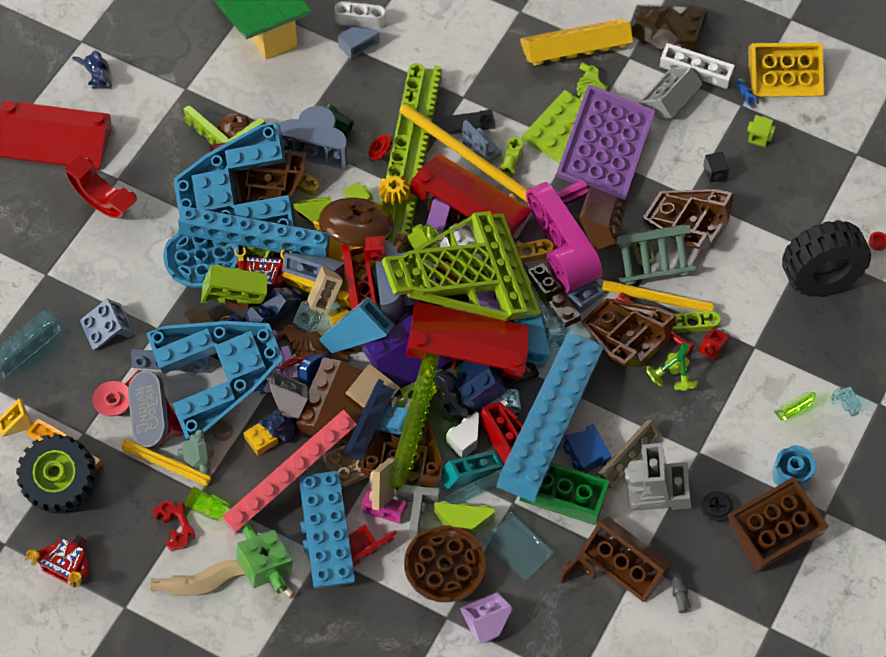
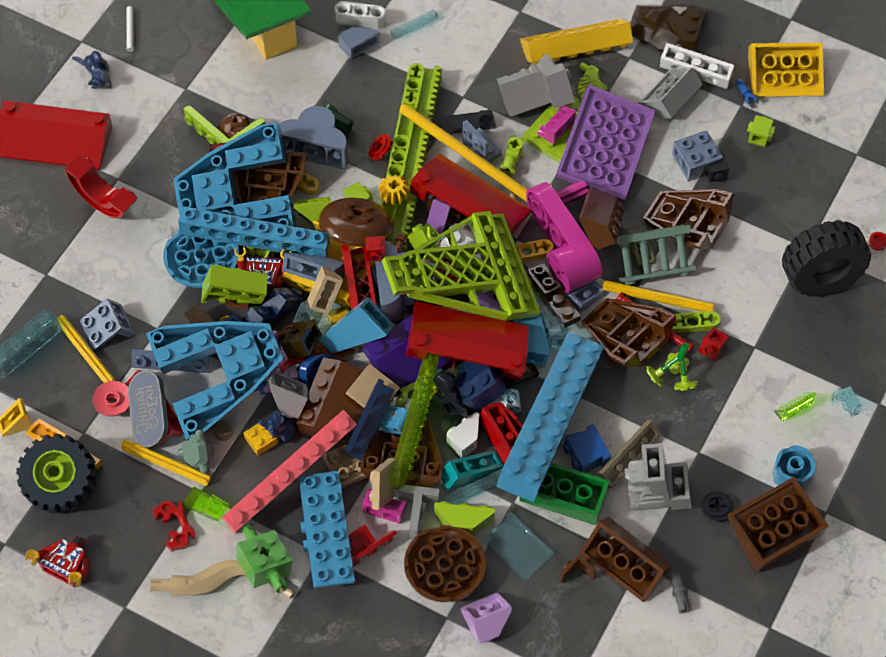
(85, 350): none -> yellow axle
(130, 29): none -> white bar
(301, 339): none -> dark brown brick
(414, 24): none -> clear light blue axle
(536, 87): none -> light grey brick
(558, 124): none -> dark pink hinge
(695, 153): none -> sand blue bracket

